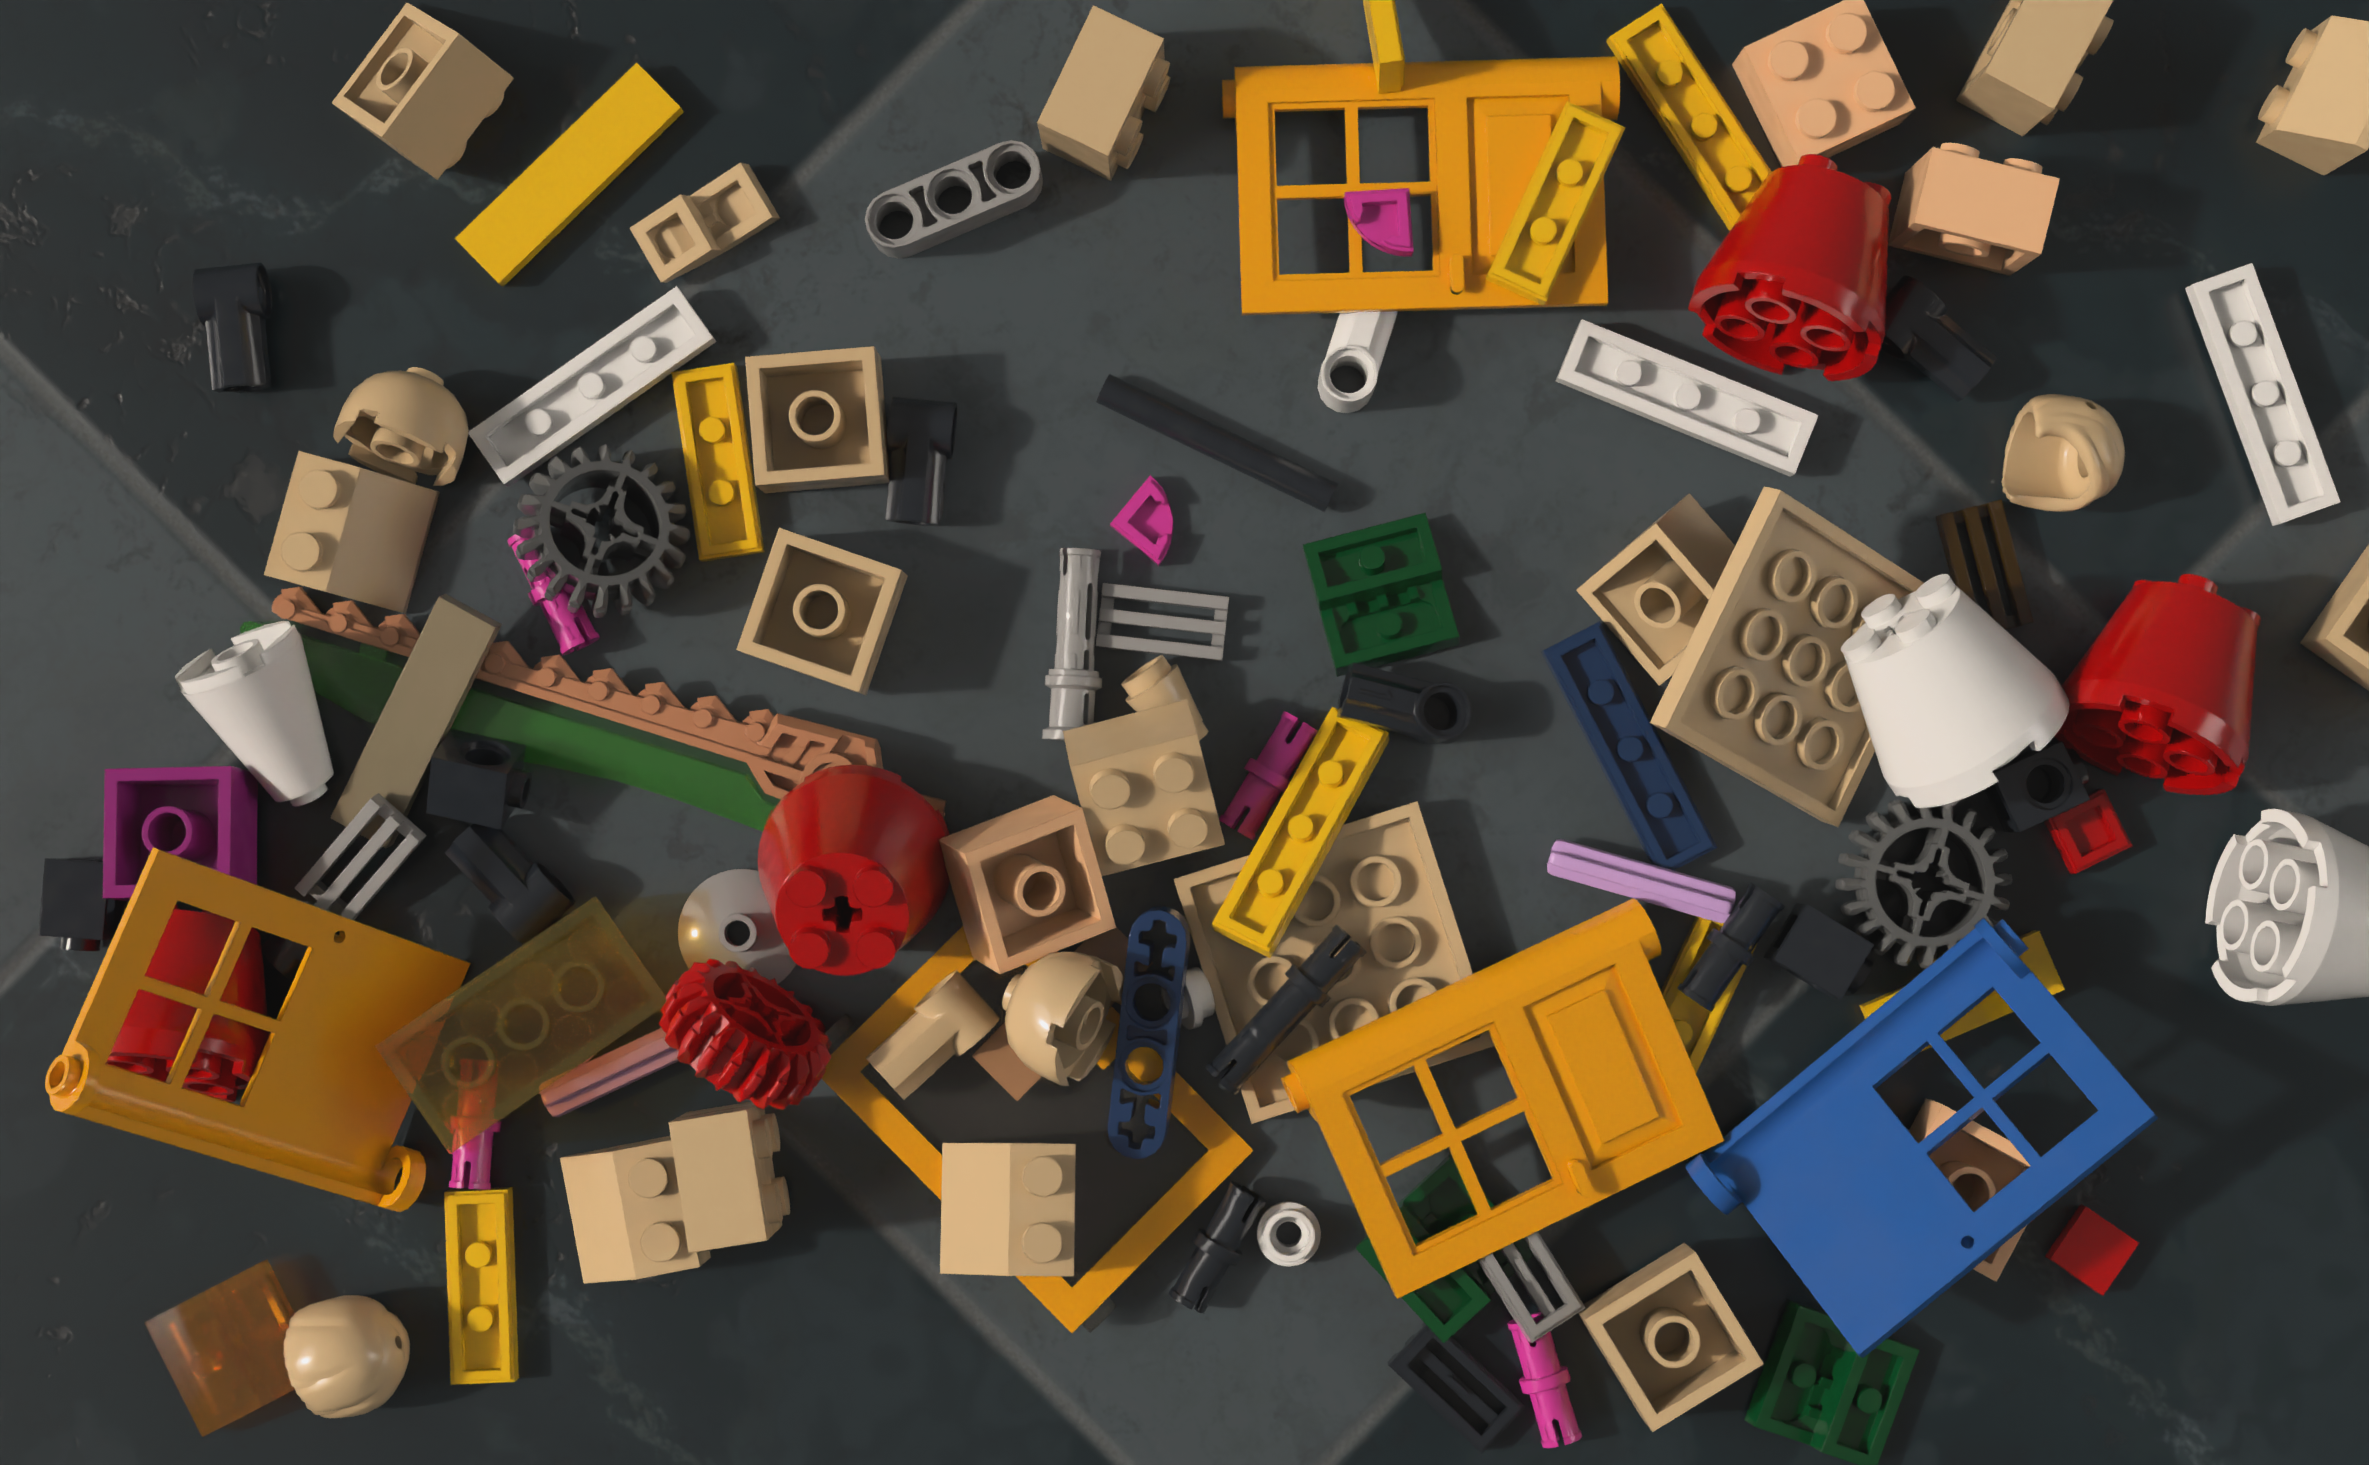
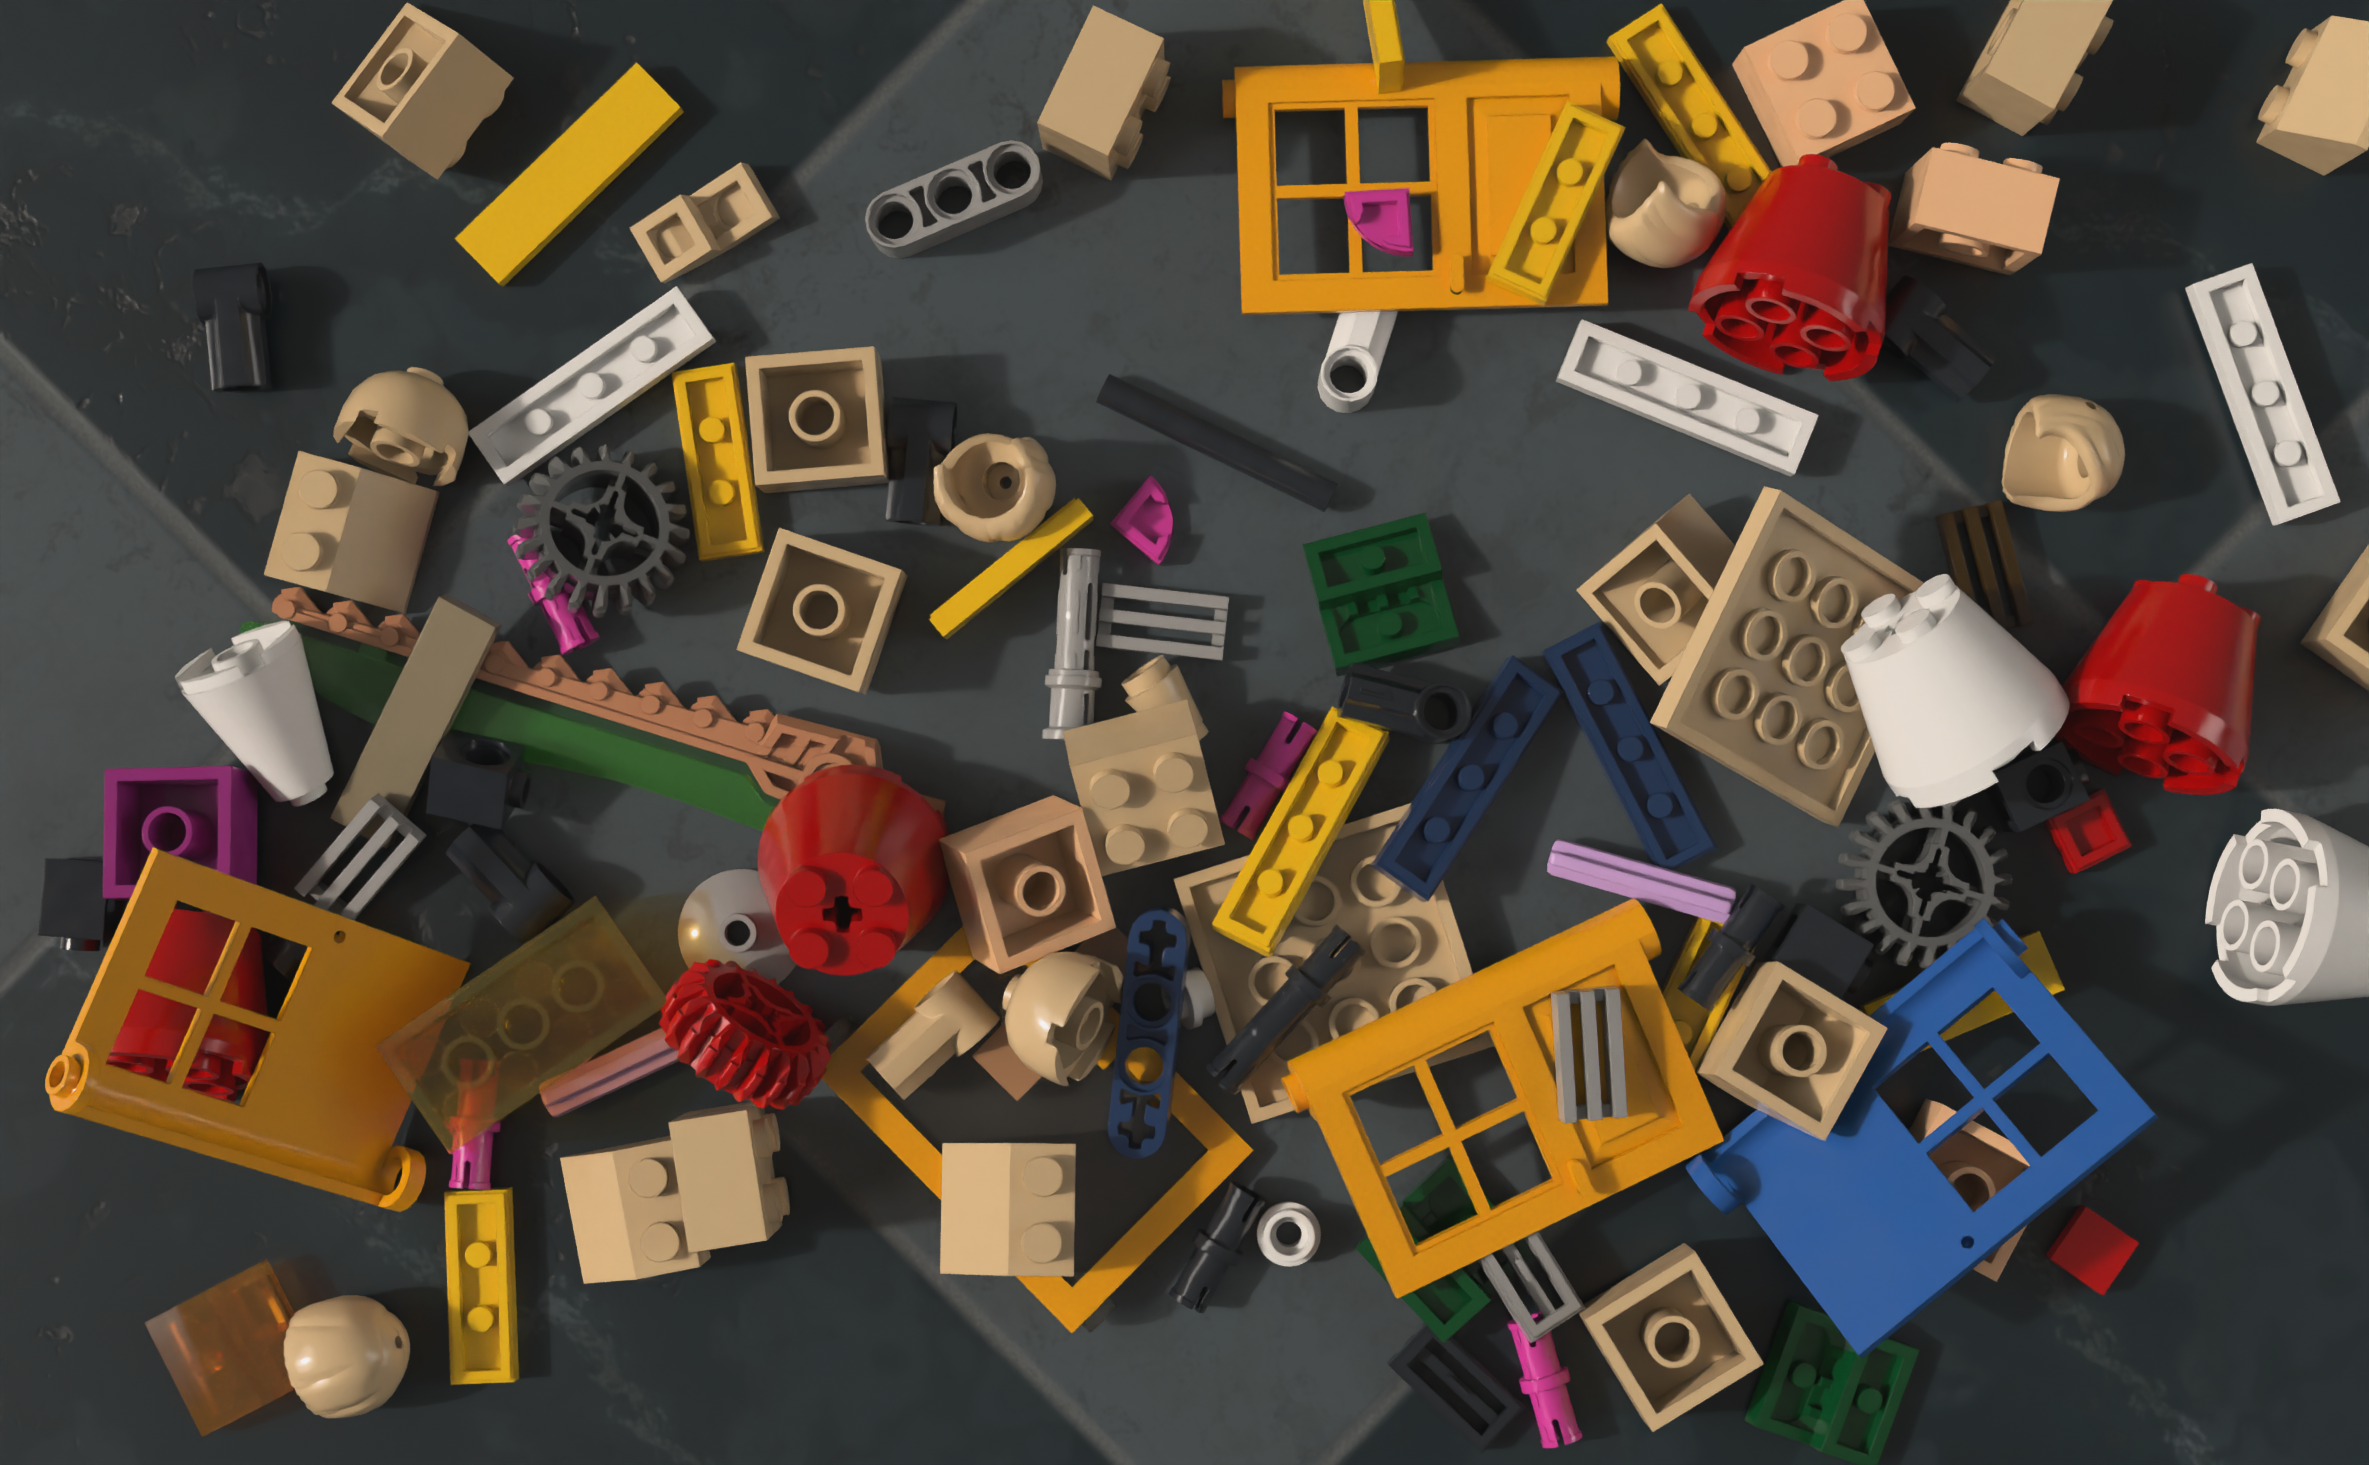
(973, 493): none -> tan piece
(1011, 567): none -> yellow tile
(1467, 779): none -> dark blue tile
(1613, 1054): none -> light grey tile
(1663, 208): none -> tan piece
(1791, 1049): none -> tan slope

